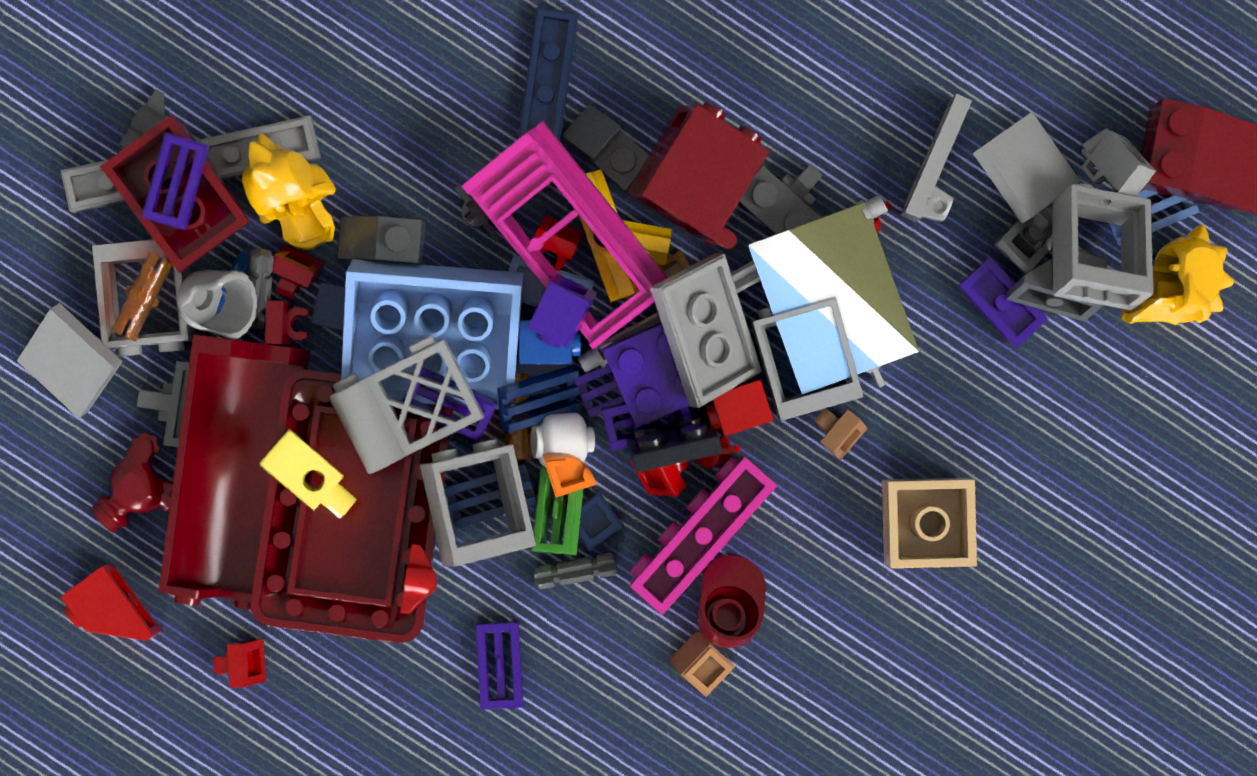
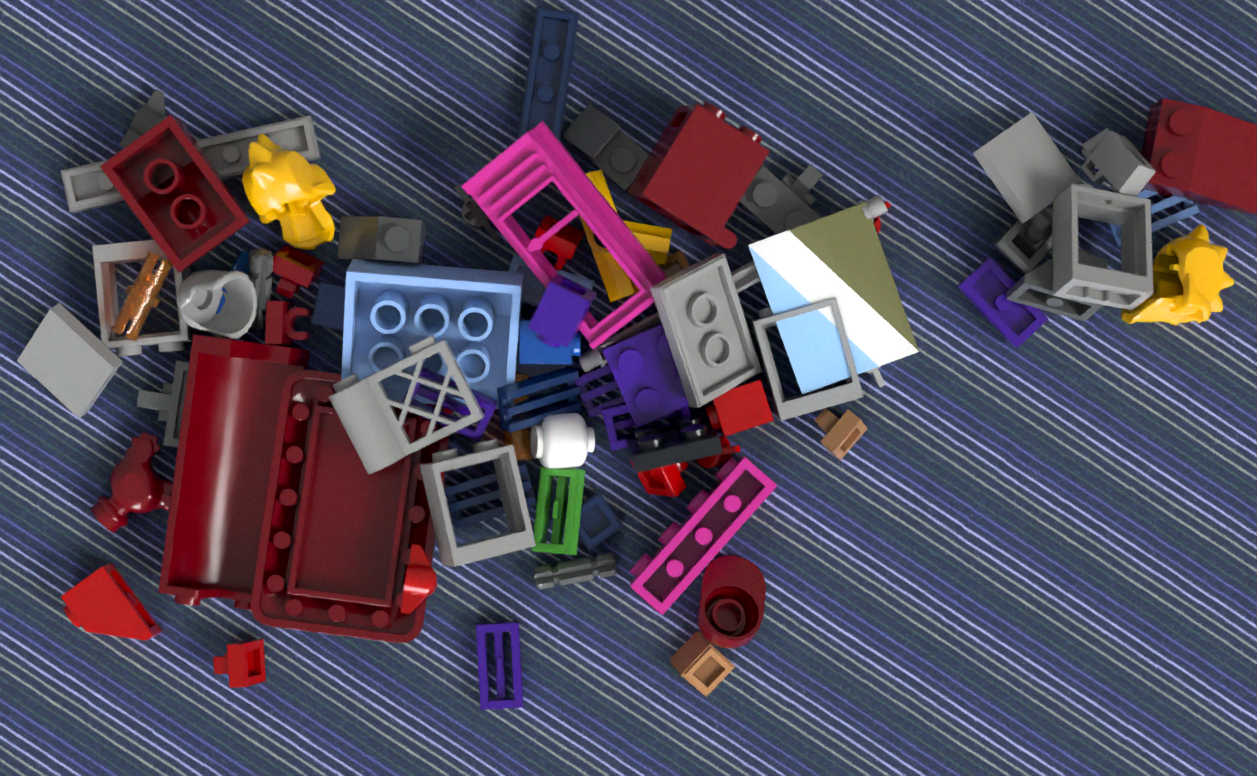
(192, 185): dark purple tile -> none
(292, 460): light yellow torso -> none
(567, 473): orange tile -> none
(924, 197): light grey hinge -> none
(929, 522): tan brick -> none

